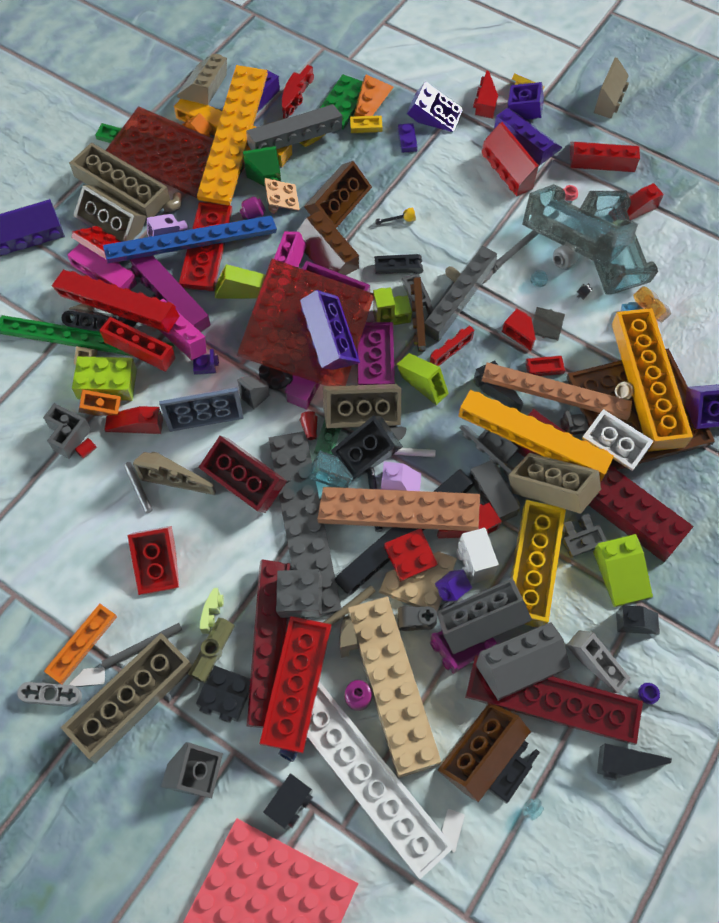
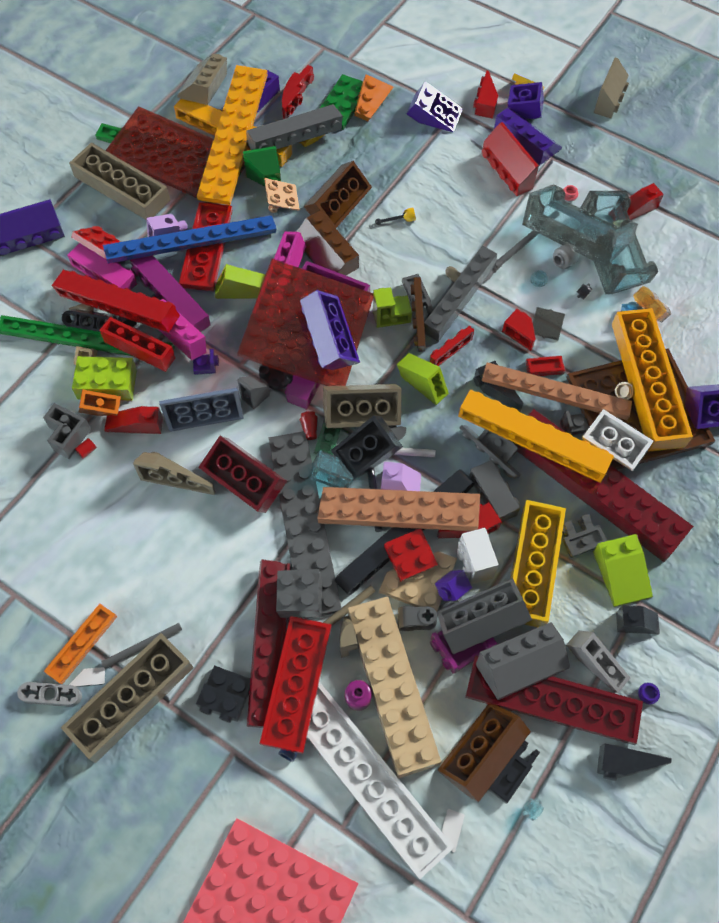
(104, 210): dark tan slope -> none
(138, 487): flat silver bar -> none
(154, 559): red slope -> none
(174, 204): dark tan arm -> none
(193, 770): dark grey slope -> none
(199, 124): orange slope -> none
(205, 662): olive piece -> none
(211, 607): yellowish green slope -> none
(252, 208): magenta head -> none
(288, 802): black brick -> none
(366, 124): yellow plate -> none
(376, 354): magenta plate -> none
(398, 264): black plate -> none
(407, 137): dark purple plate -> none
(555, 482): dark tan brick -> none
(604, 156): red slope -> none

